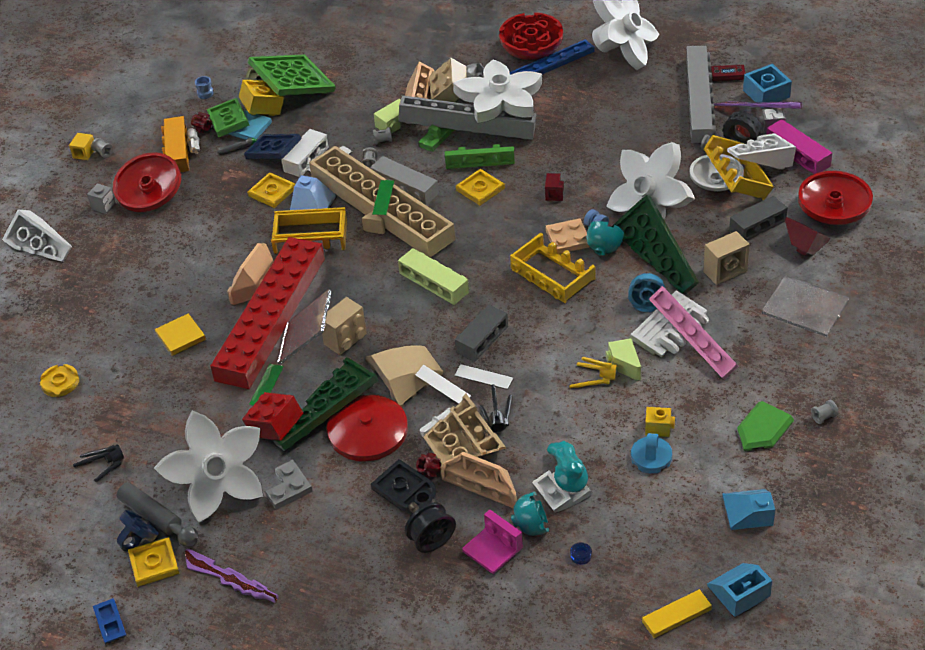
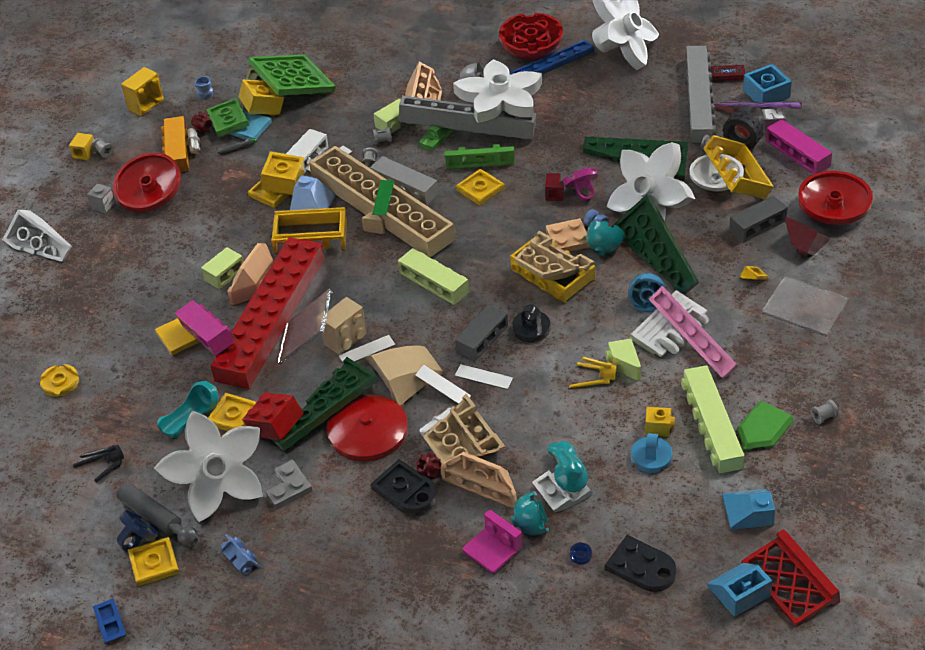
(142, 91): none -> yellow container
(201, 399): none -> teal hair
(205, 327): none -> dark pink brick
(222, 268): none -> yellowish green brick
(228, 576): medium lavender sword -> none
(230, 412): none -> yellow tile
(245, 558): none -> medium blue hinge
(267, 382): green sticker -> none
(272, 146): dark blue tile -> none
(281, 172): none -> yellow container
(368, 348): none -> white sticker
(429, 526): black wheel -> none
(443, 78): tan brick -> none
(496, 420): black plant -> none
(531, 324): none -> black tile
(549, 260): none -> tan wedge
(580, 180): none -> dark pink tile
(613, 147): none -> dark green wing
(642, 565): none -> black plate
(676, 613): yellow tile -> none
(712, 419): none -> yellowish green brick
(726, 257): tan brick -> none
(752, 272): none -> yellow slope
(766, 150): white wedge -> none
(808, 571): none -> red fence

